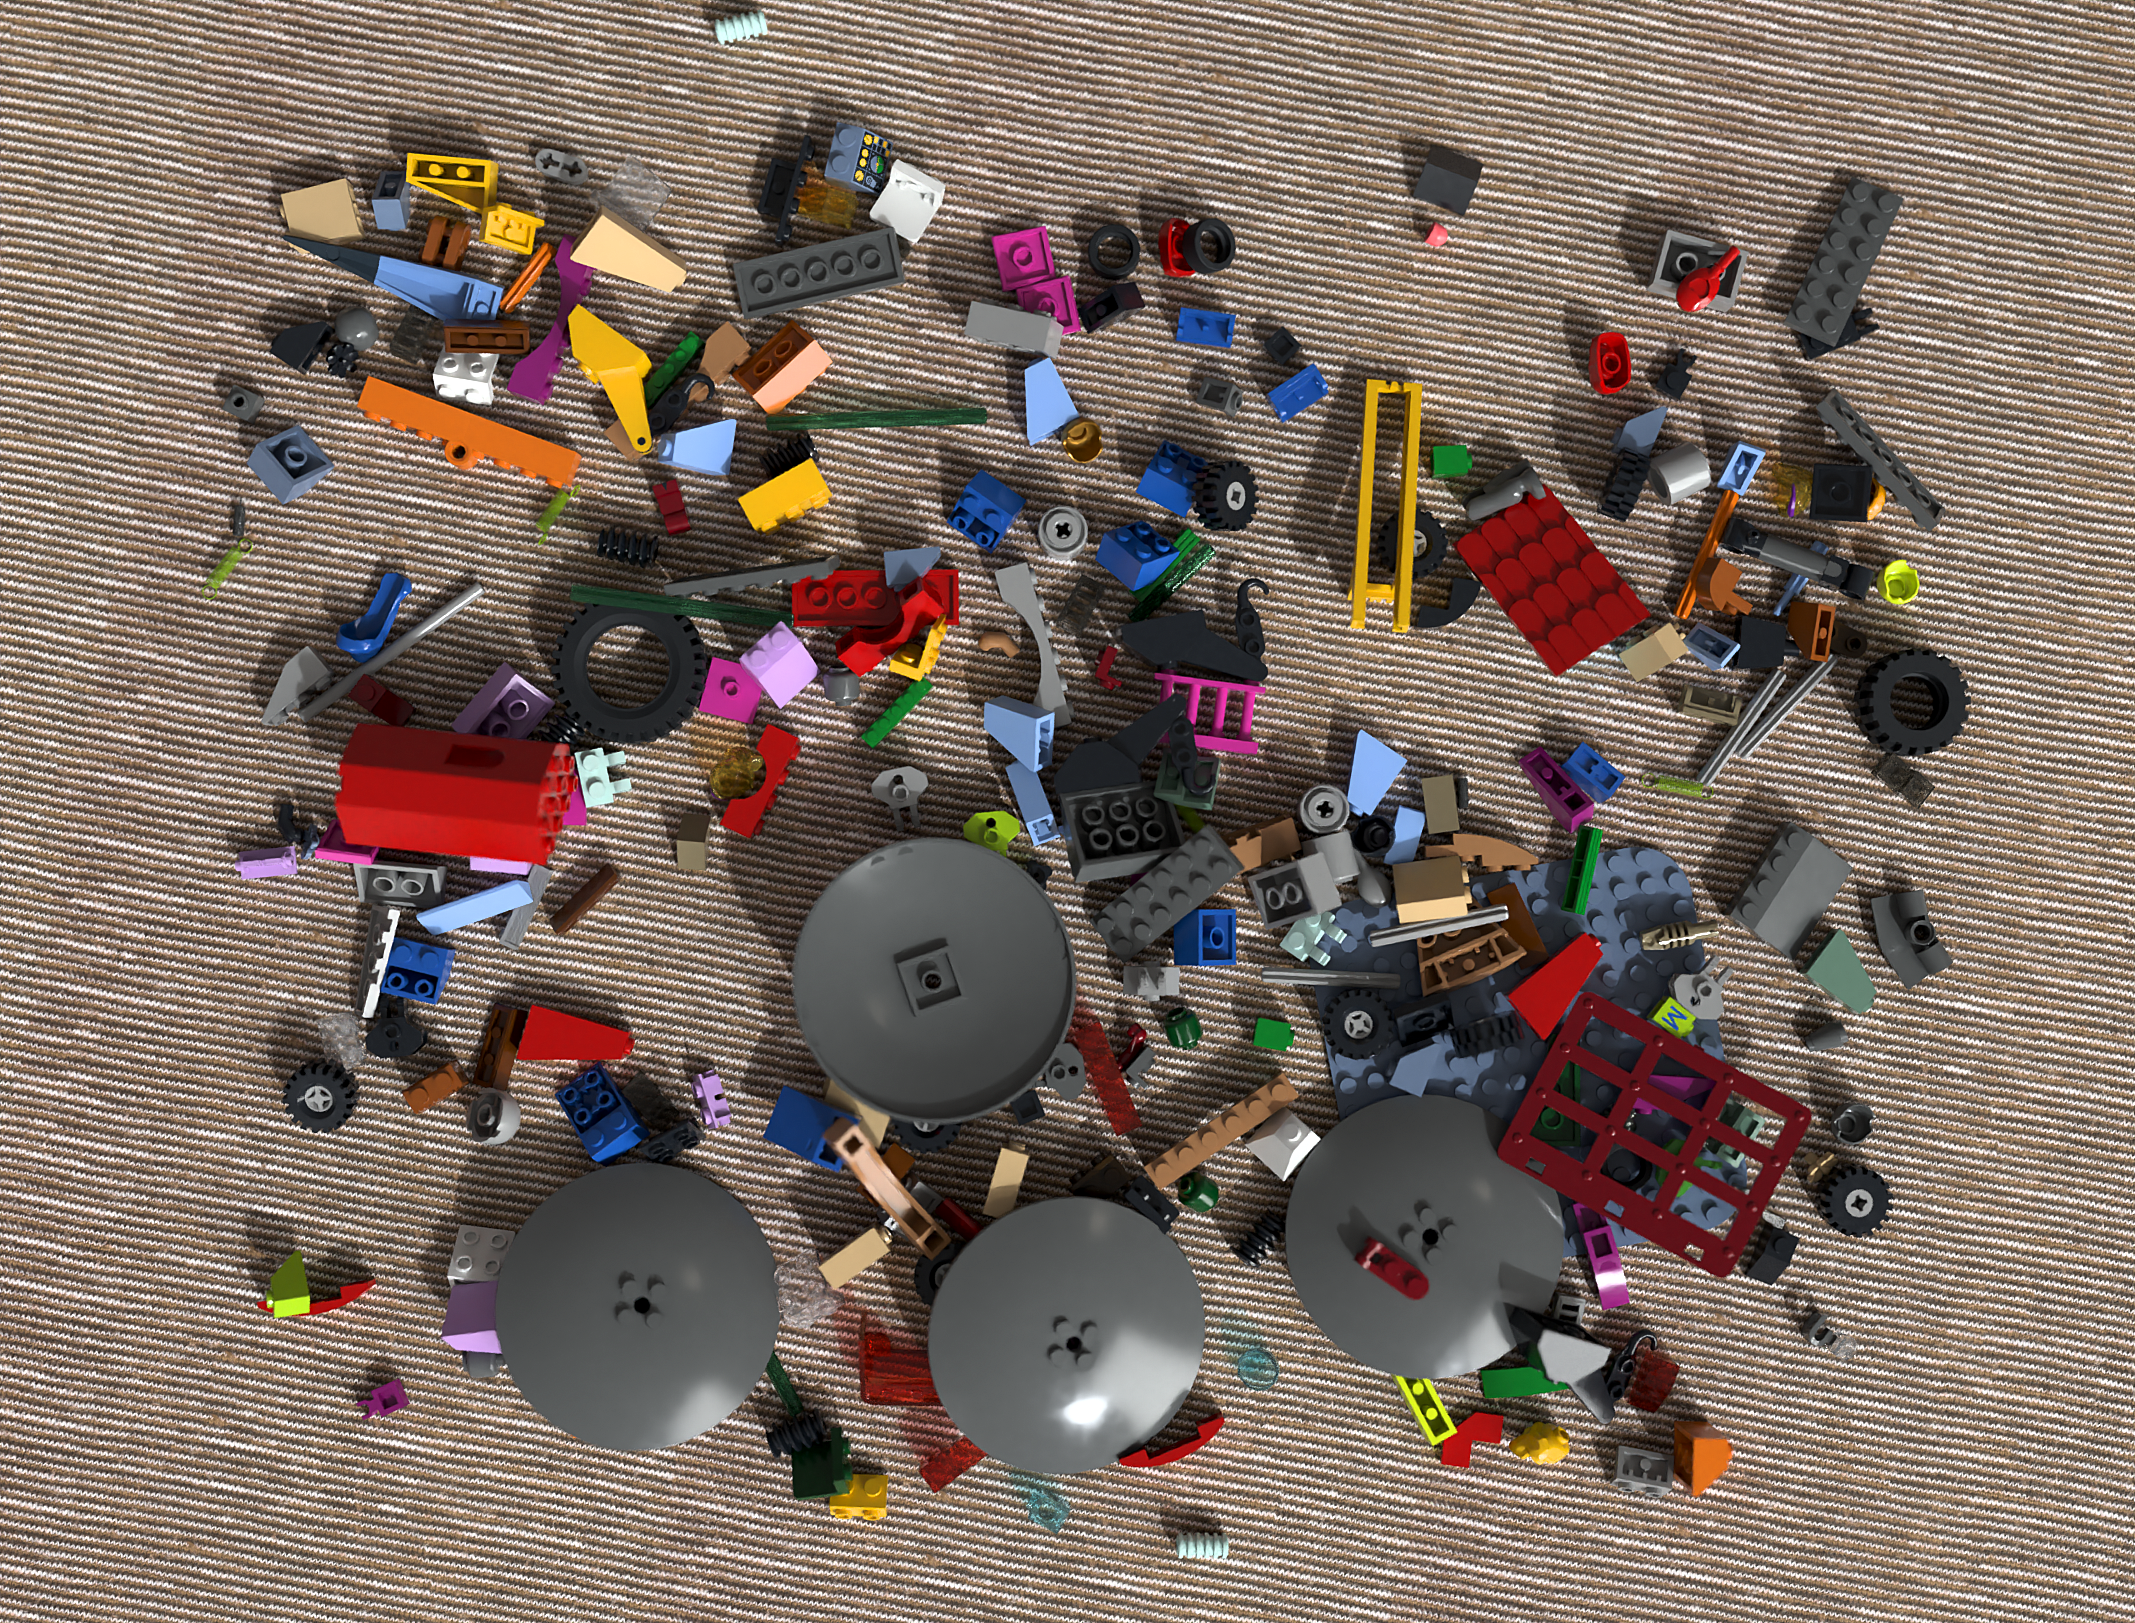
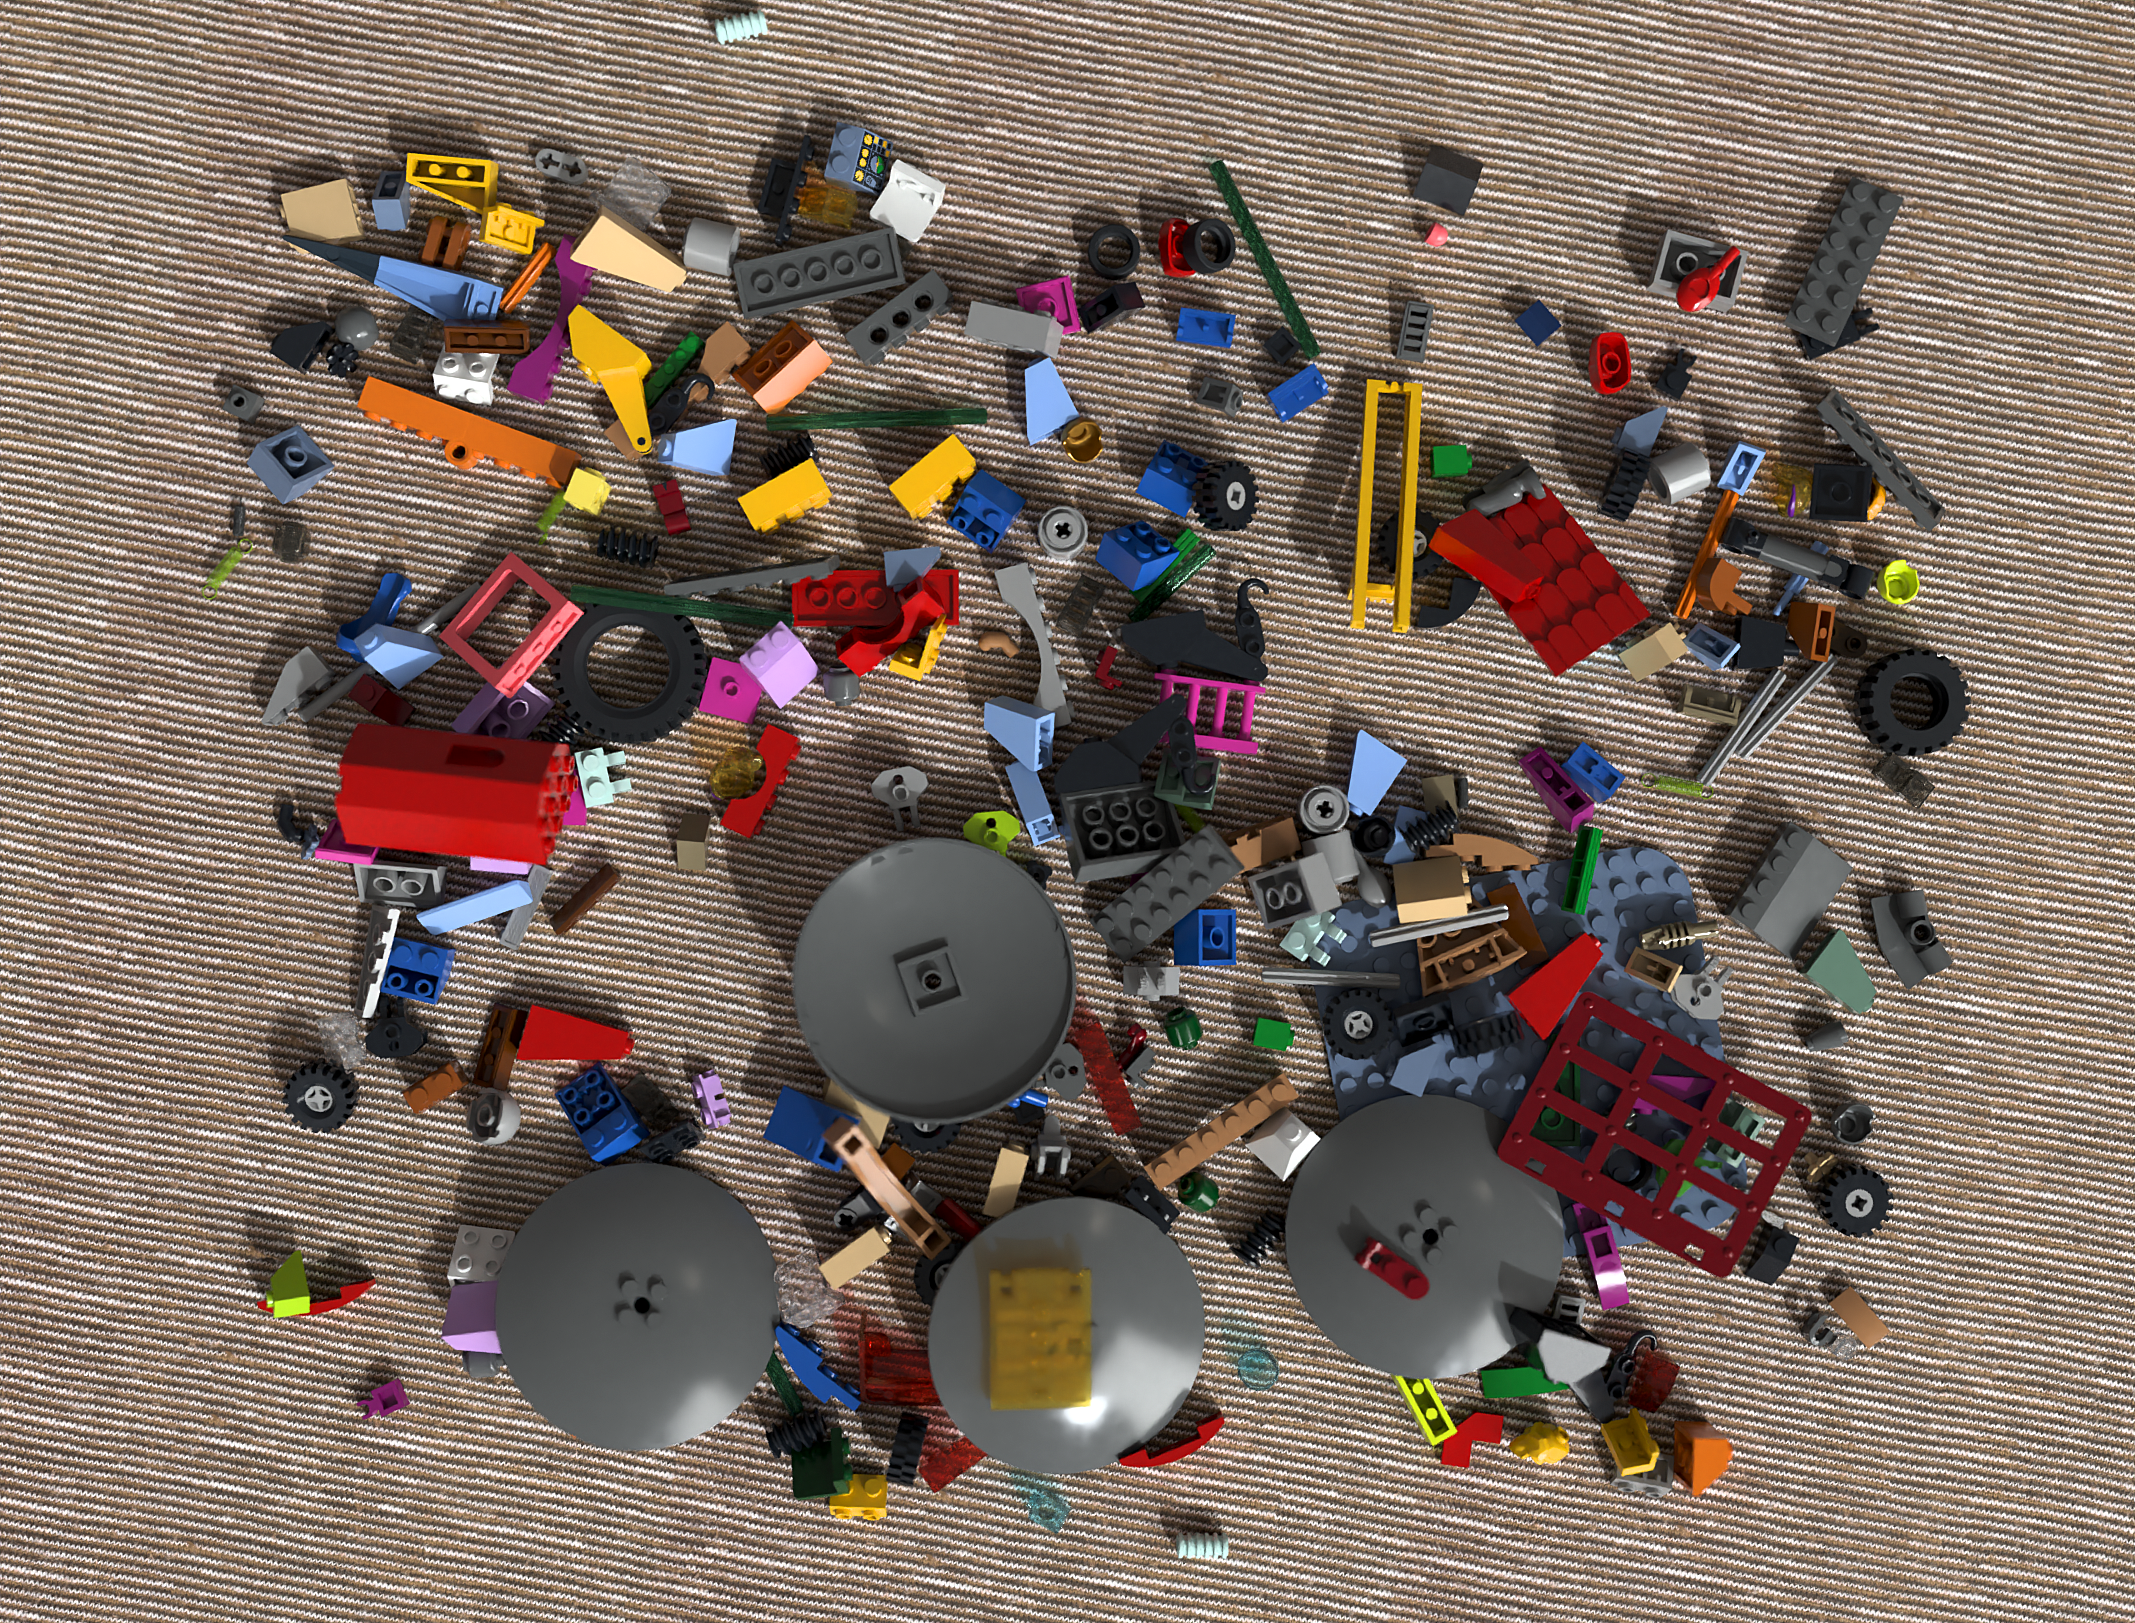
(267, 862): lavender hinge -> none
(291, 542): none -> clear smoke head
(397, 653): none -> light blue slope
(536, 645): none -> coral piece
(587, 491): none -> light yellow brick
(710, 246): none -> light grey piece
(805, 1361): none -> blue slope
(856, 1209): none -> black piece
(896, 712): green piece -> none
(907, 1449): none -> black wheel
(927, 287): none -> dark grey brick
(933, 478): none -> yellow brick
(1023, 258): dark pink plate -> none
(1031, 1096): none -> blue arm
(1040, 1339): none -> clear yellow door
(1050, 1150): none -> light grey hinge
(1265, 259): none -> clear green axle
(1418, 307): none -> dark grey slope
(1430, 828): none -> black piece
(1487, 555): none -> red slope
(1538, 323): none -> dark blue piece
(1631, 1443): none -> yellow bracket
(1653, 969): none -> tan slope
(1672, 1017): lime brick -> none
(1859, 1317): none -> medium nougat slope

